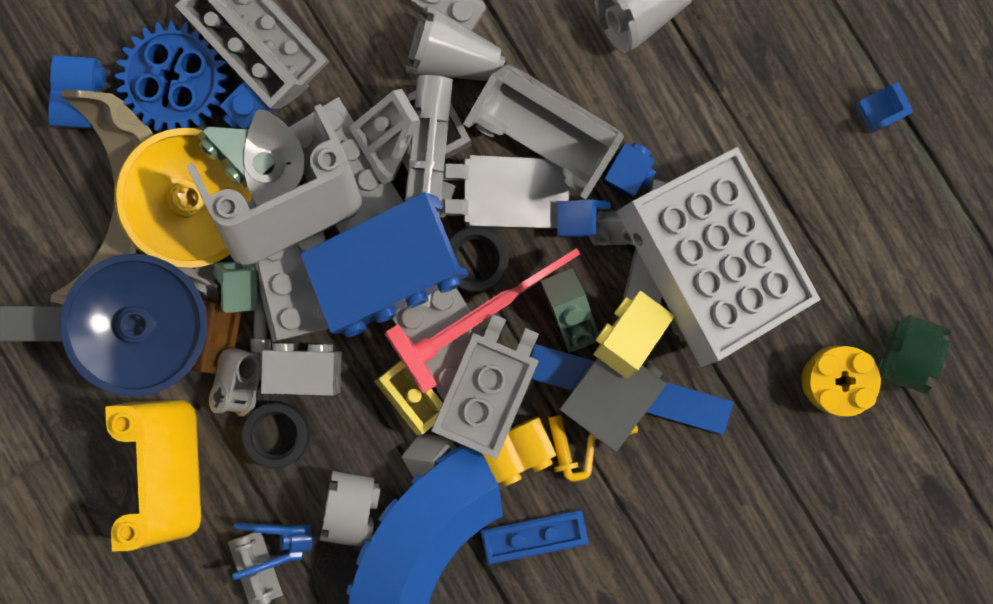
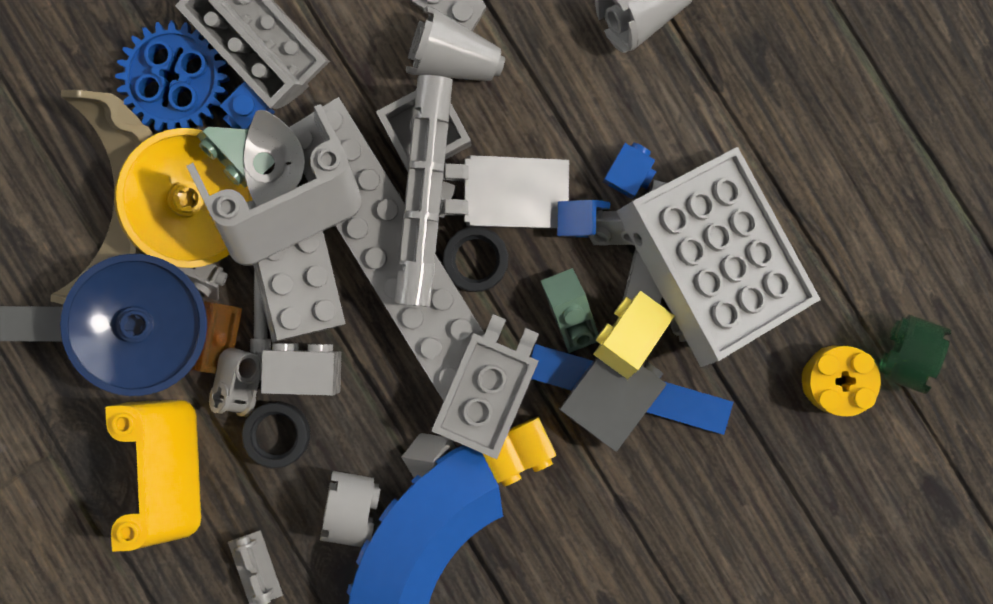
(73, 74): blue brick -> none
(237, 286): sand green panel -> none
(291, 538): blue plant -> none
(383, 266): blue panel -> none
(386, 134): light grey wing -> none
(415, 407): light yellow brick -> none
(417, 354): coral piece -> none
(534, 536): blue tile -> none
(547, 125): light grey windscreen -> none
(563, 451): yellow piece -> none
(884, 107): blue panel -> none

